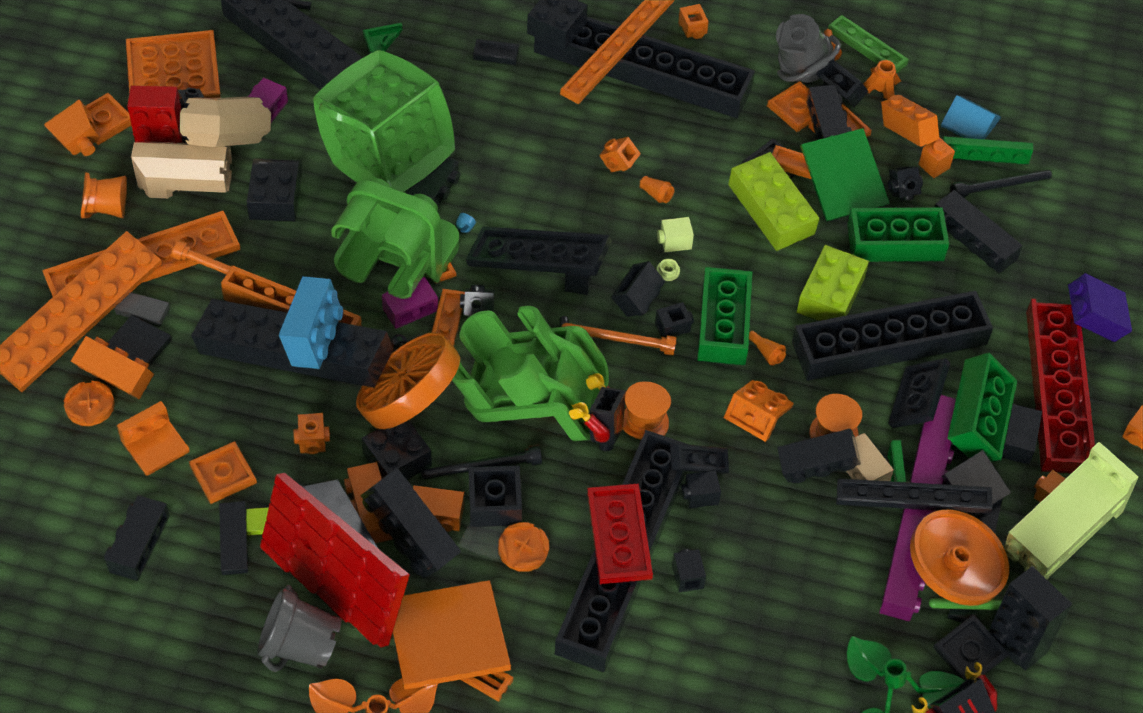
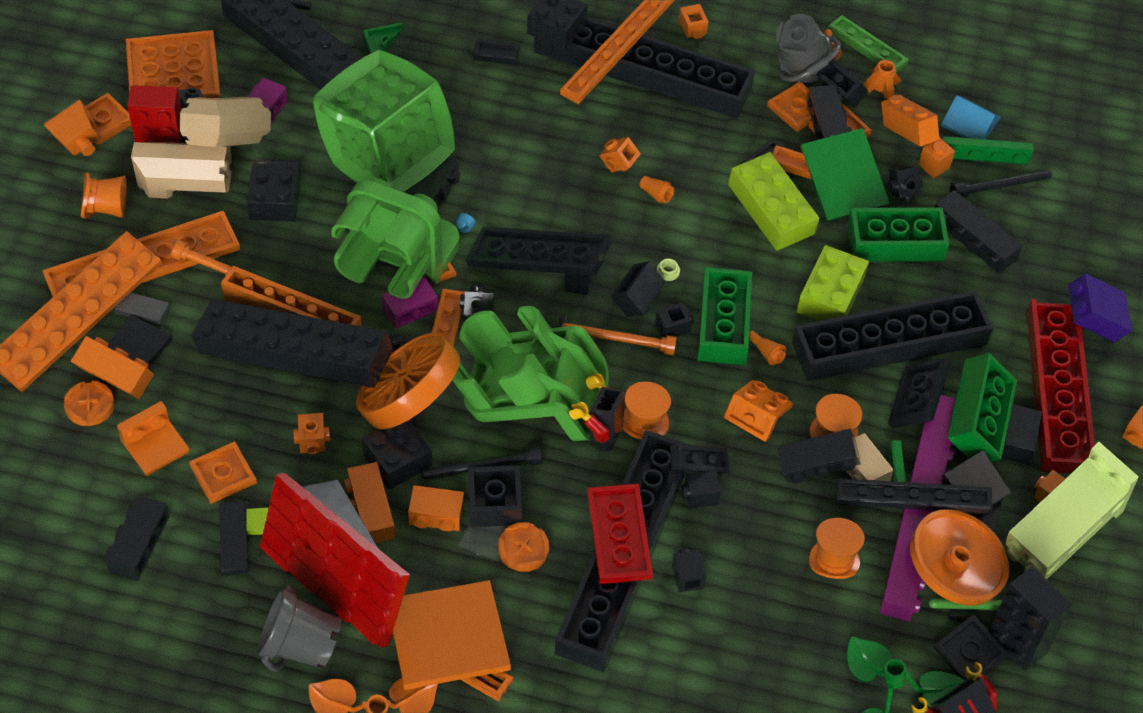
(311, 322): dark azure brick -> none
(410, 524): black brick -> none
(675, 234): yellowish green brick -> none
(837, 548): none -> orange hat

